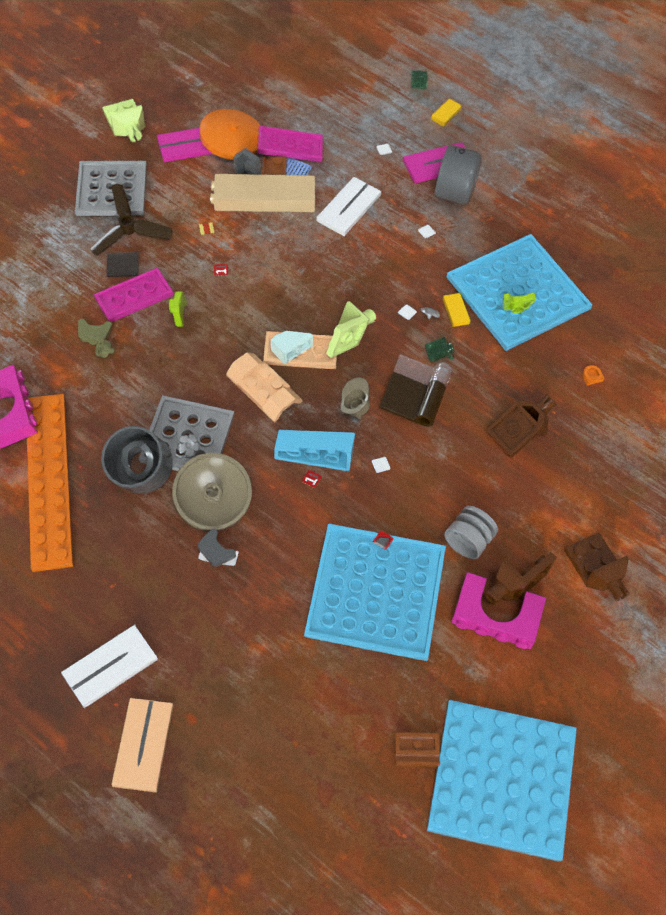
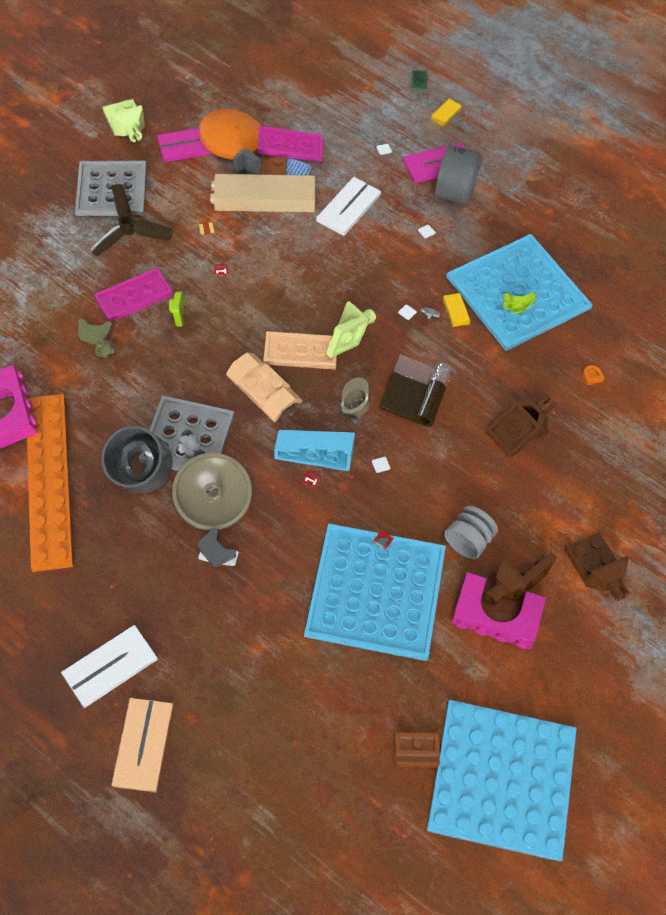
(122, 264): clear smoke piece -> none
(290, 345): light aqua slope -> none
(439, 349): clear green bracket -> none

